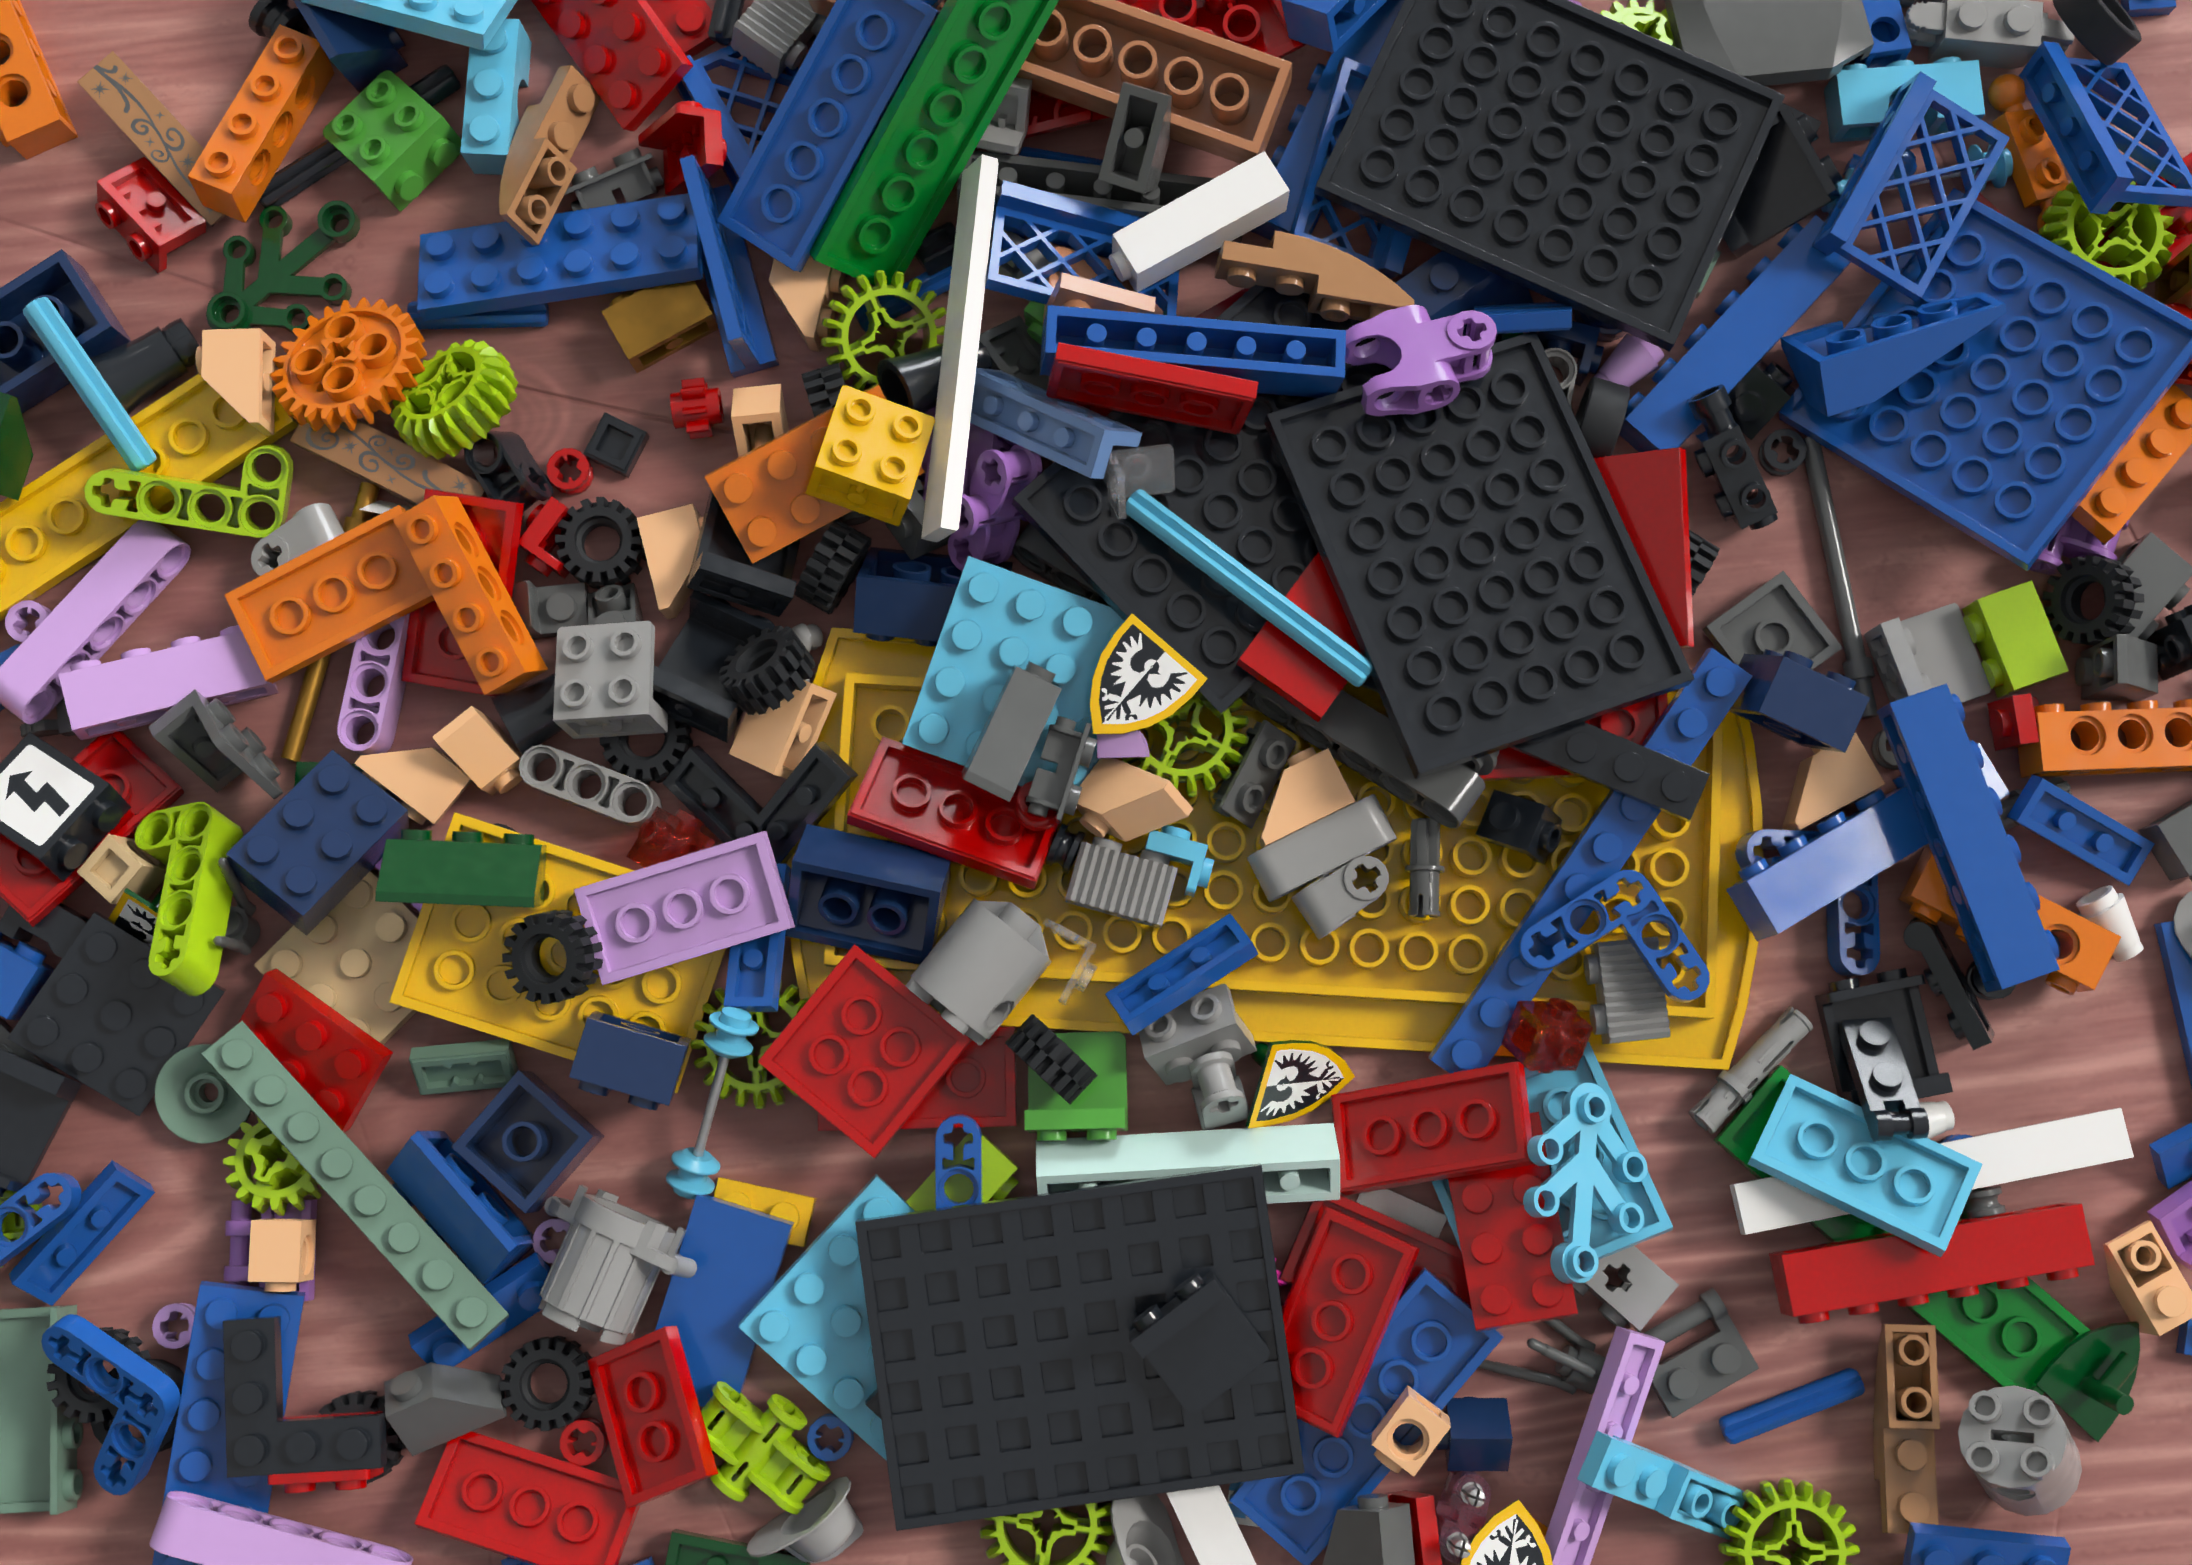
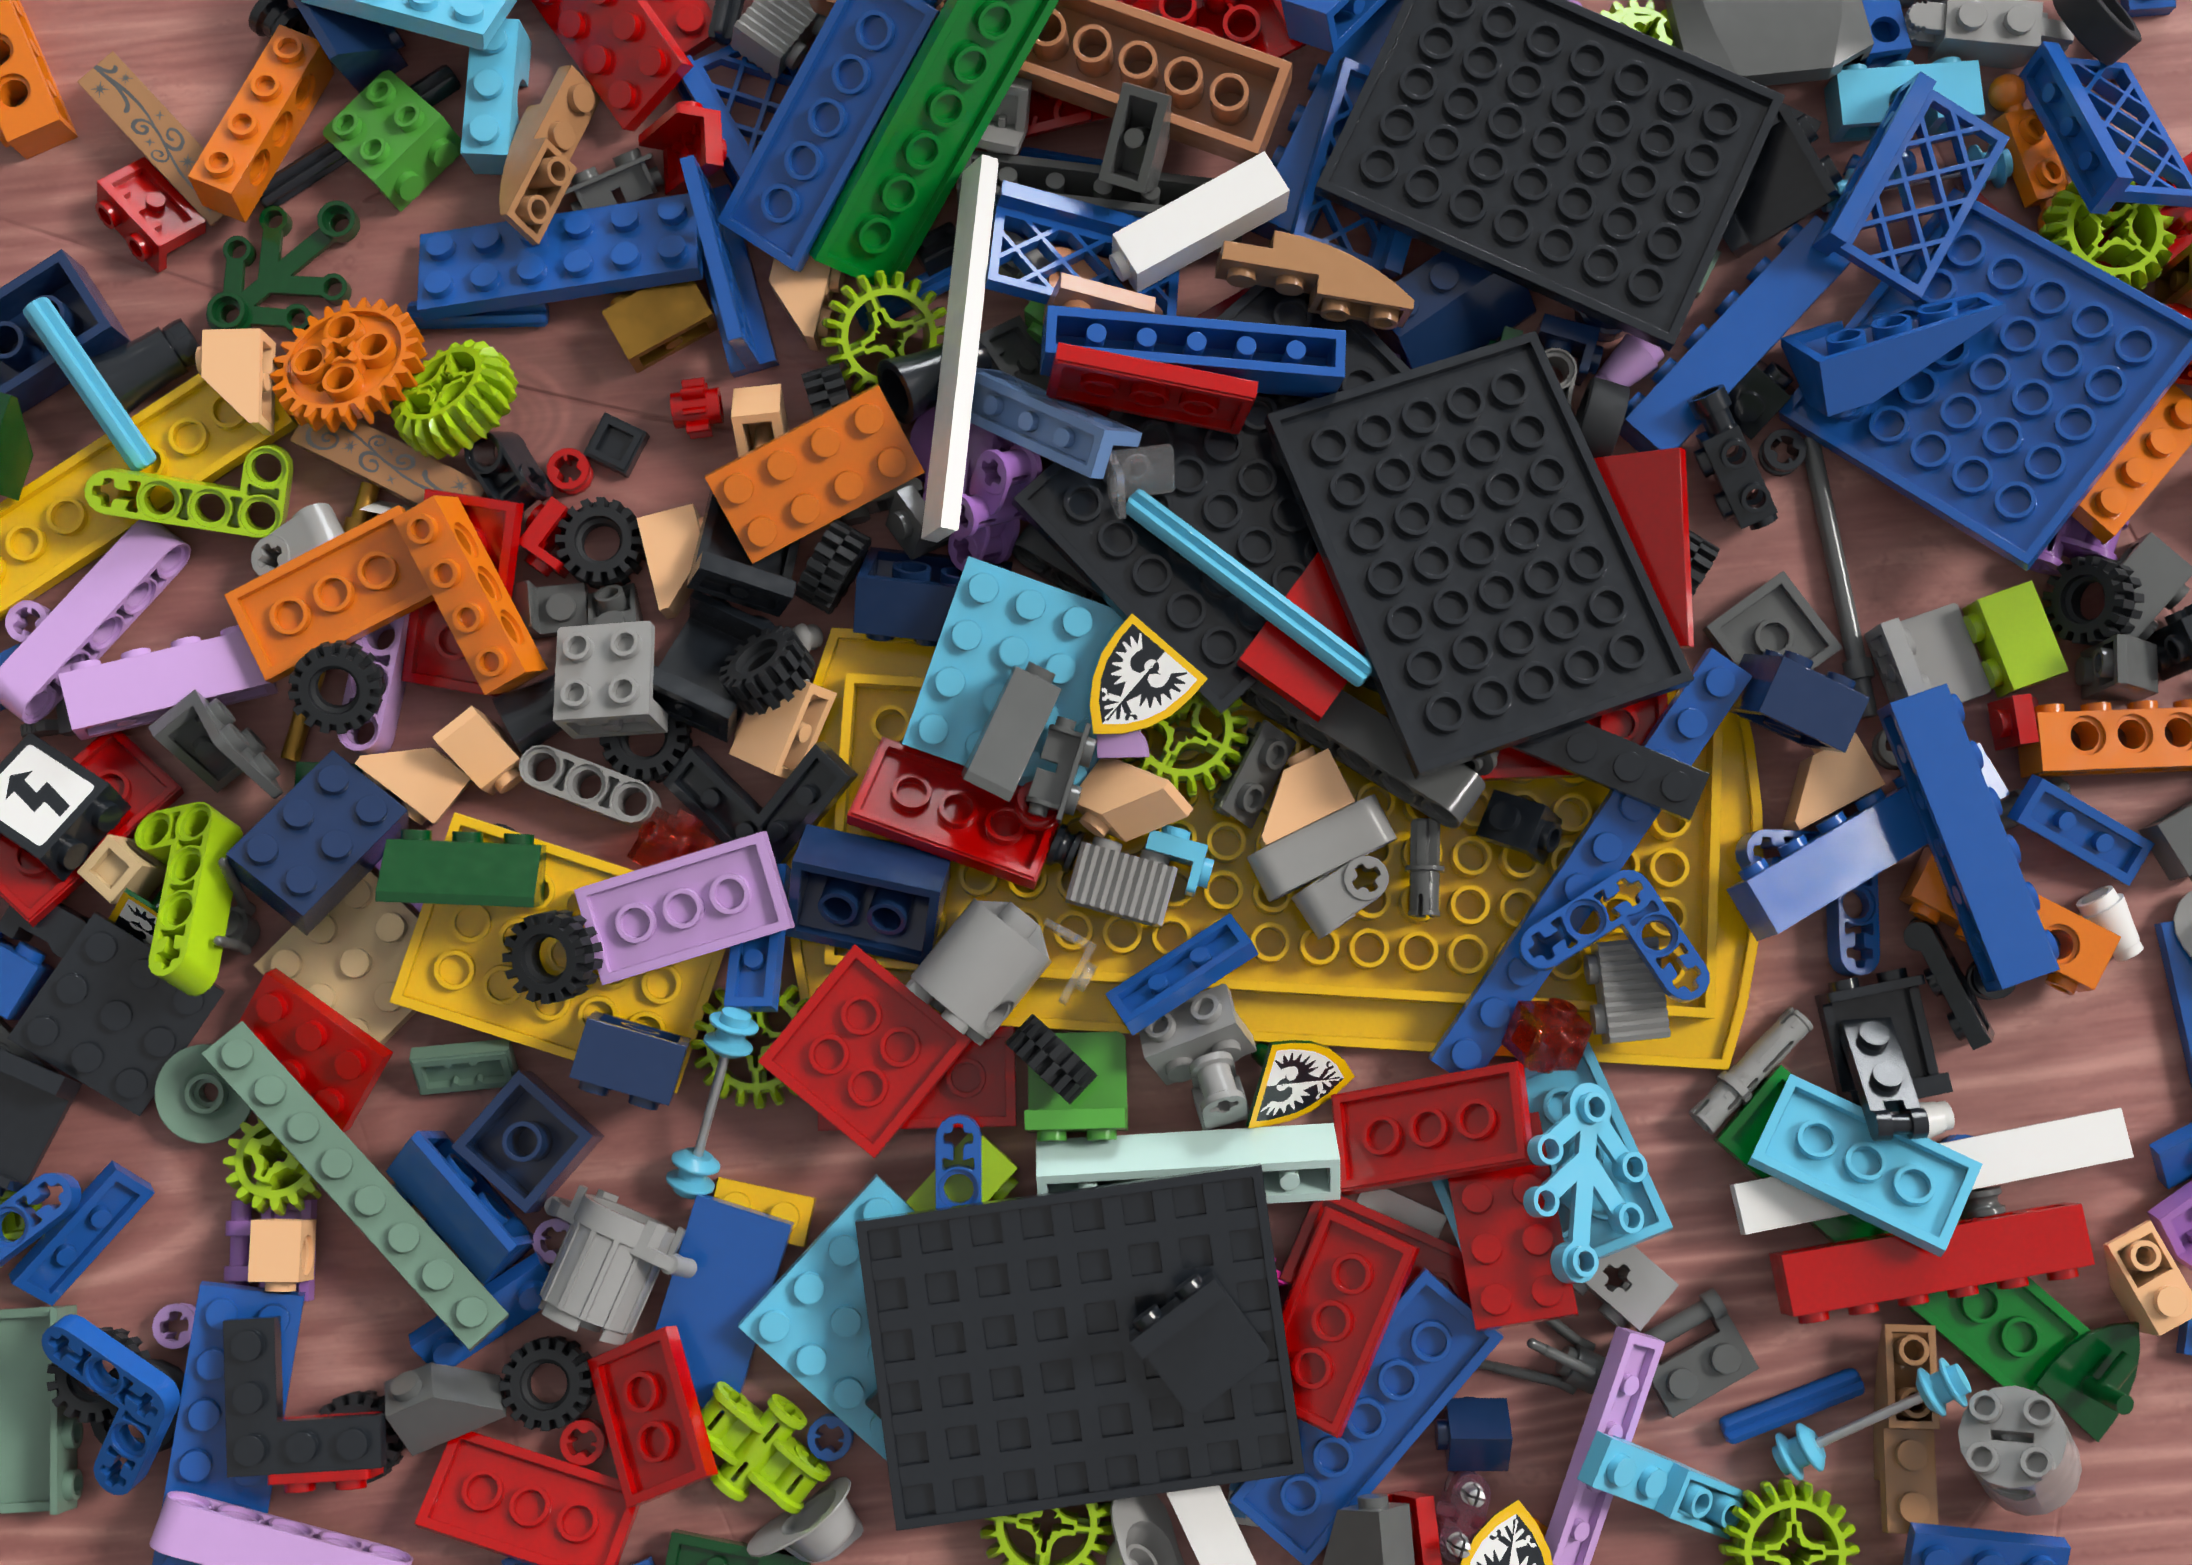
(319, 711): none -> black tyre
(871, 455): yellow bracket -> none
(1416, 1410): light nougat brick -> none
(1424, 357): medium lavender piece -> none
(1529, 317): blue tile -> none
(1933, 1389): none -> medium azure axle

